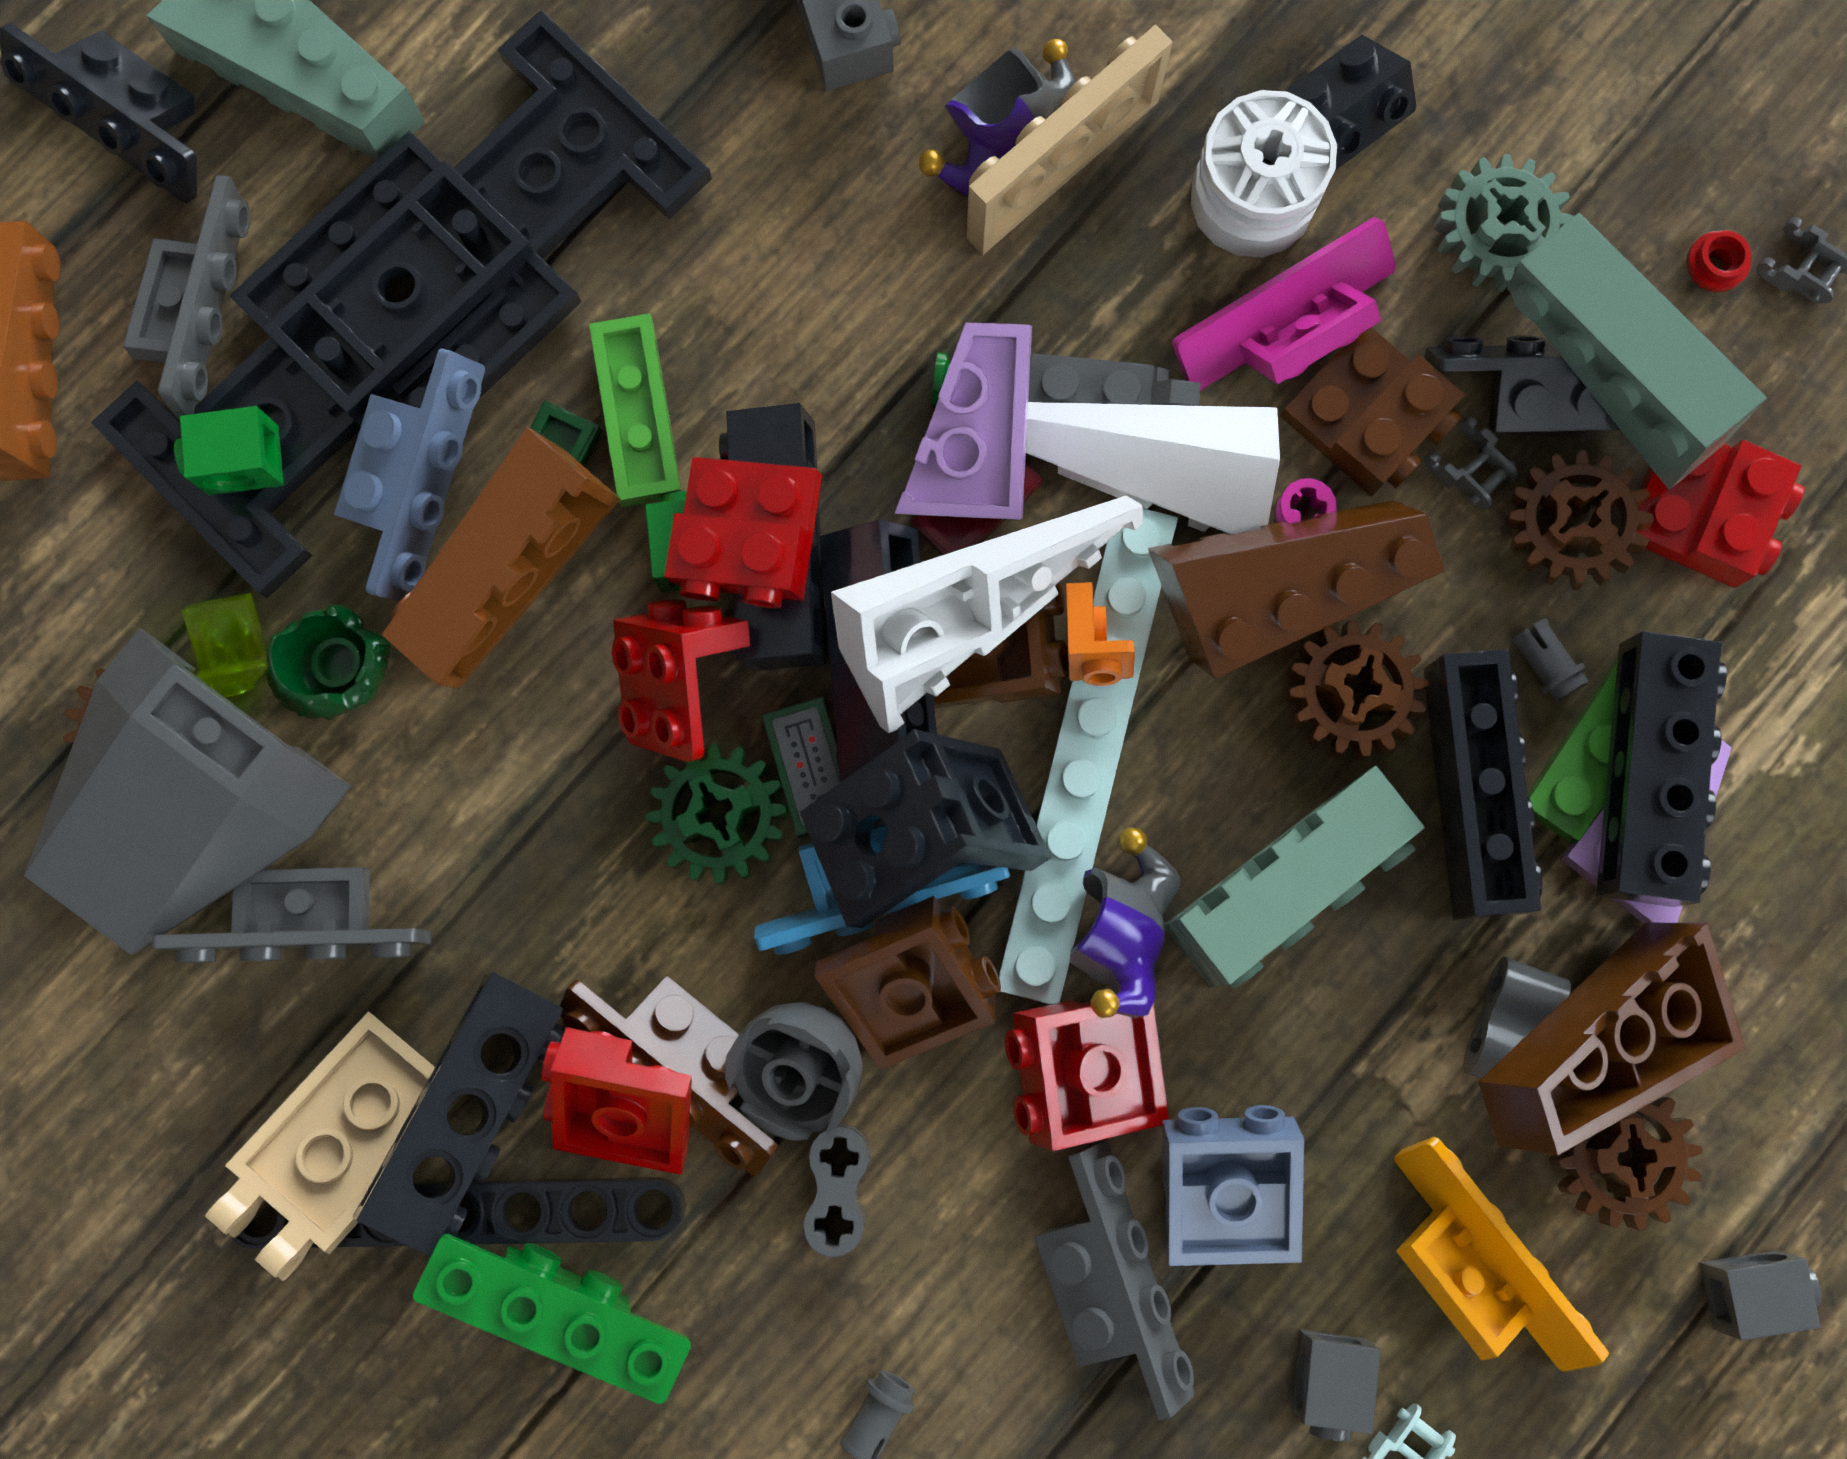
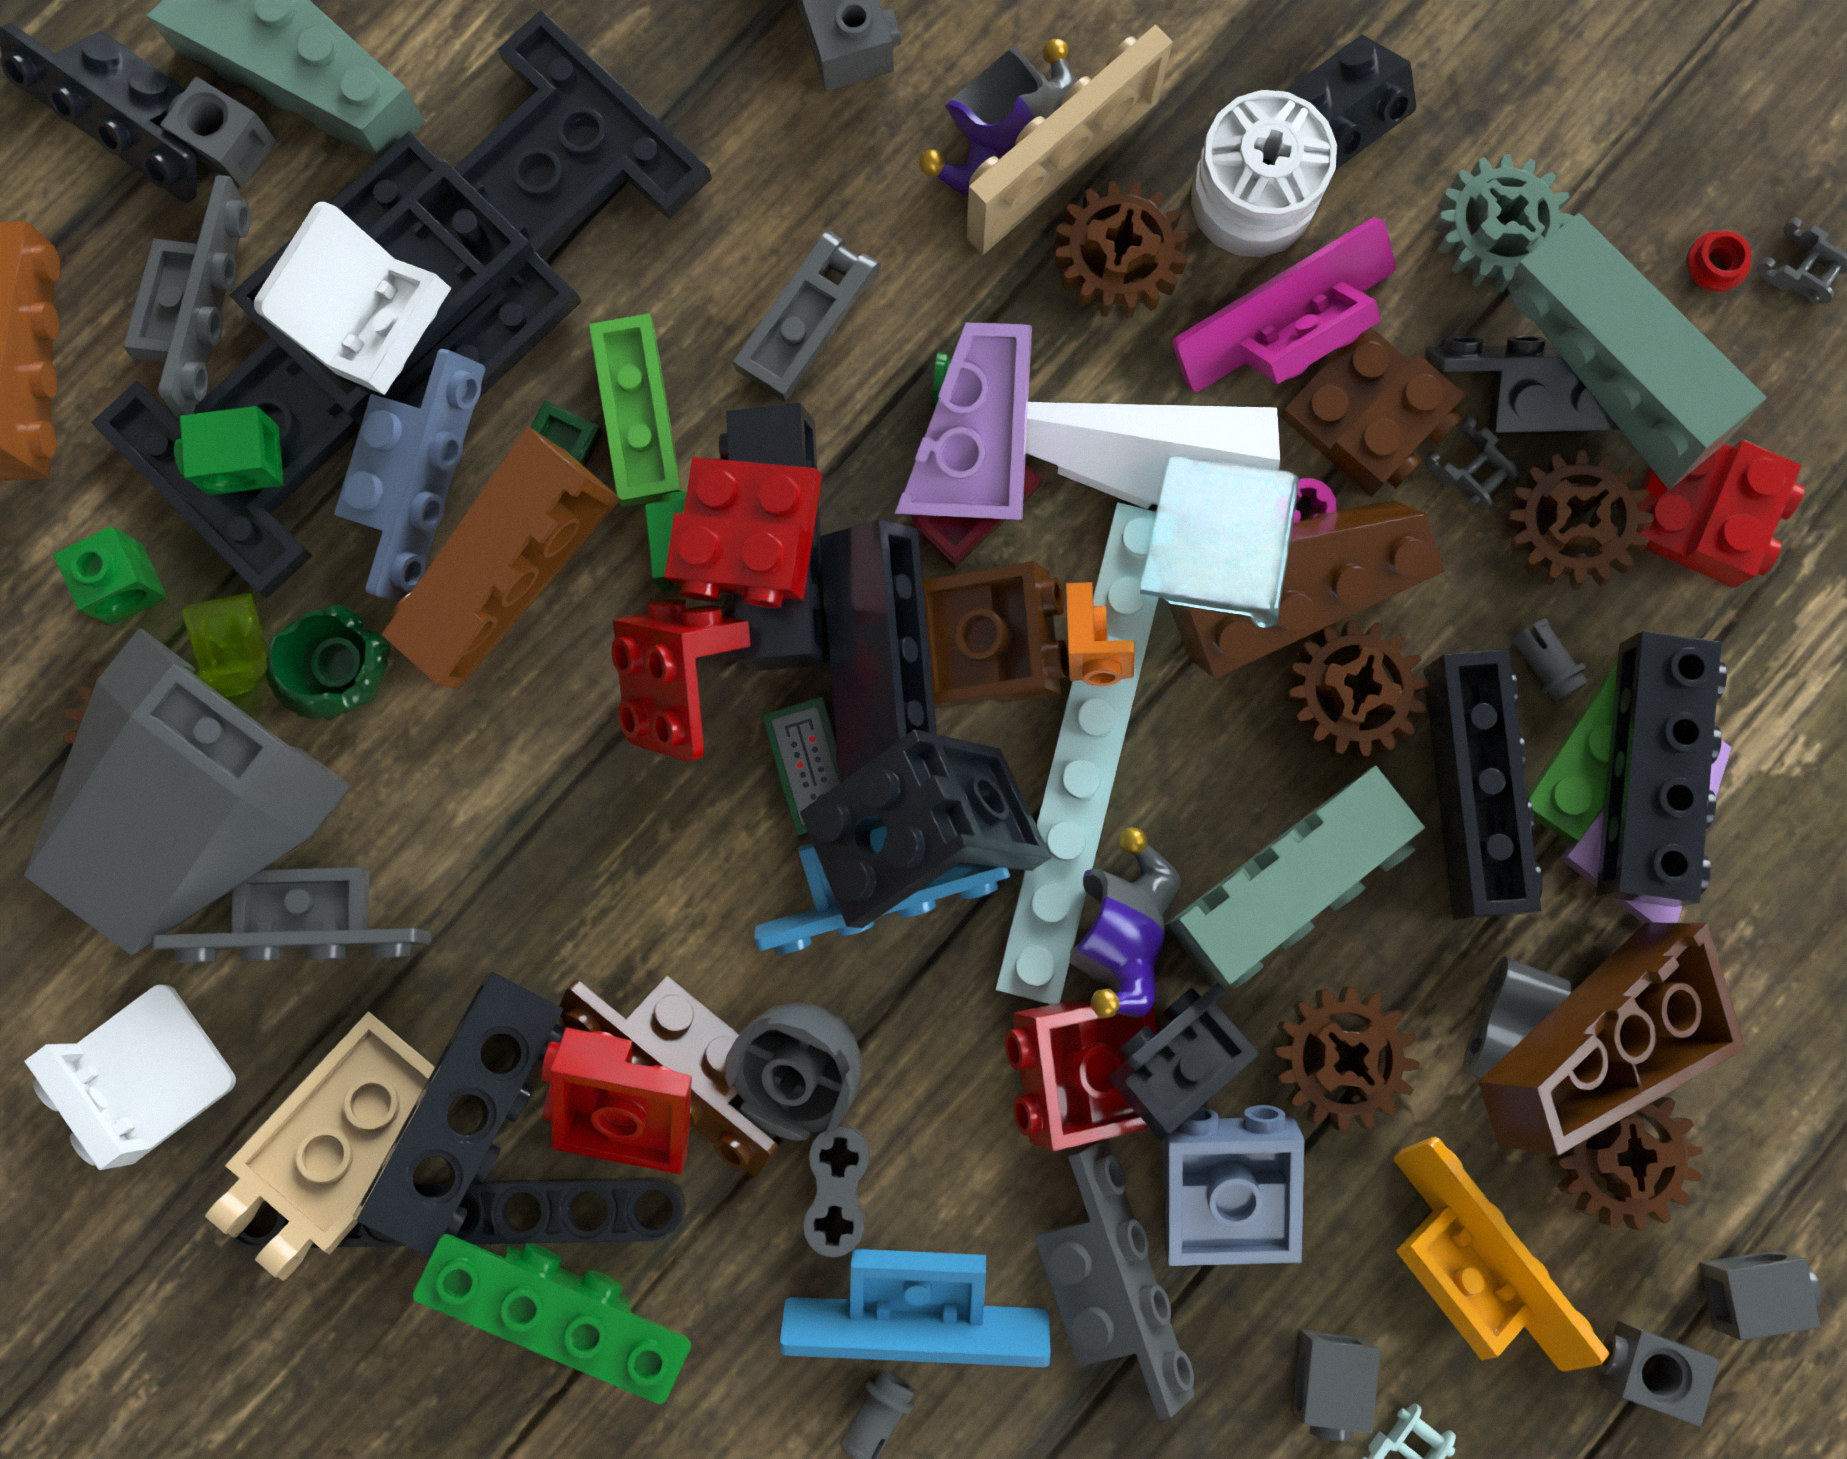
(110, 576): none -> green brick
(132, 1079): none -> white bracket
(235, 147): none -> dark grey brick
(349, 299): none -> white bracket
(690, 826): dark green gear -> none
(805, 316): none -> dark grey plate
(911, 983): reddish brown plate -> none
(918, 1312): none -> dark azure bracket
(928, 618): white wedge -> none
(1093, 243): none -> reddish brown gear
(1105, 382): dark grey hinge -> none
(1184, 1063): none -> black bracket
(1222, 538): none -> clear light blue piece
(1365, 1039): none -> reddish brown gear
(1683, 1382): none -> dark grey brick

